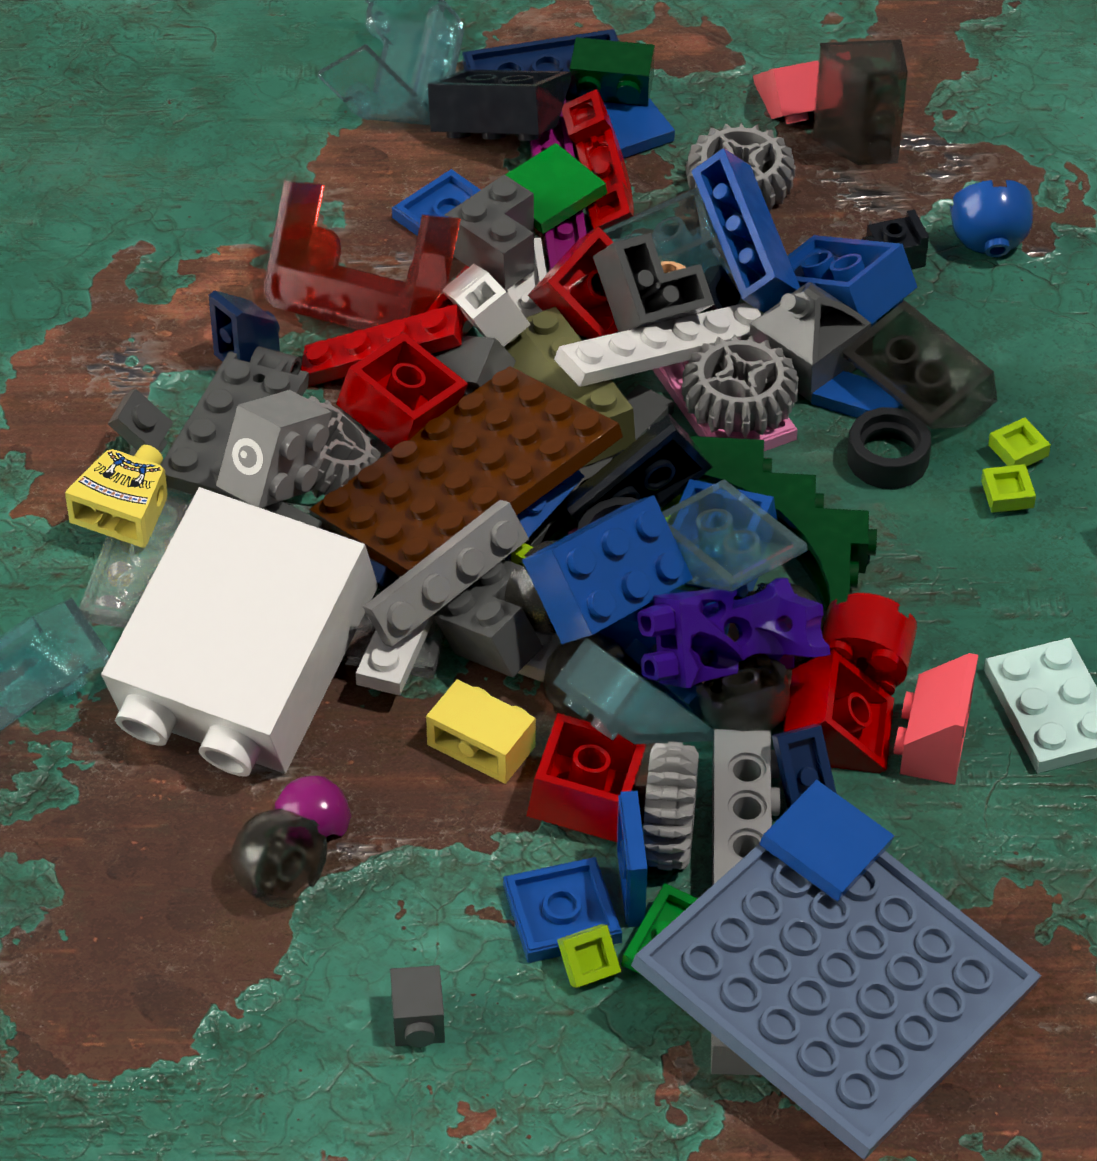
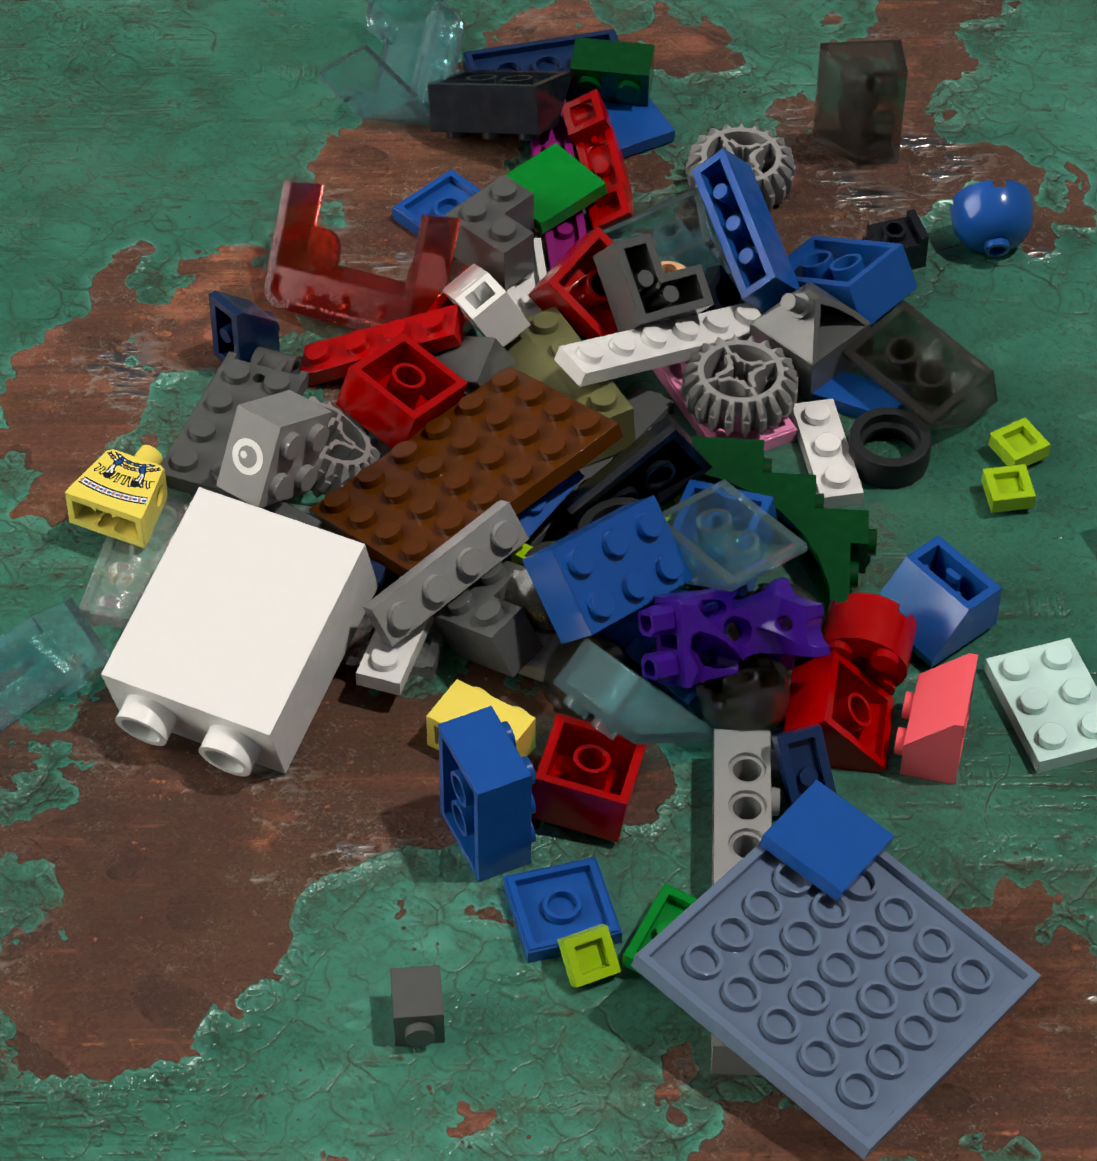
(140, 422): dark grey bracket -> none
(278, 856): clear smoke cylinder -> none
(318, 800): magenta hair -> none
(486, 792): none -> blue brick
(631, 858): blue tile -> none
(670, 805): light grey gear -> none
(789, 91): coral slope -> none
(827, 453): none -> white plate
(946, 598): none -> blue slope

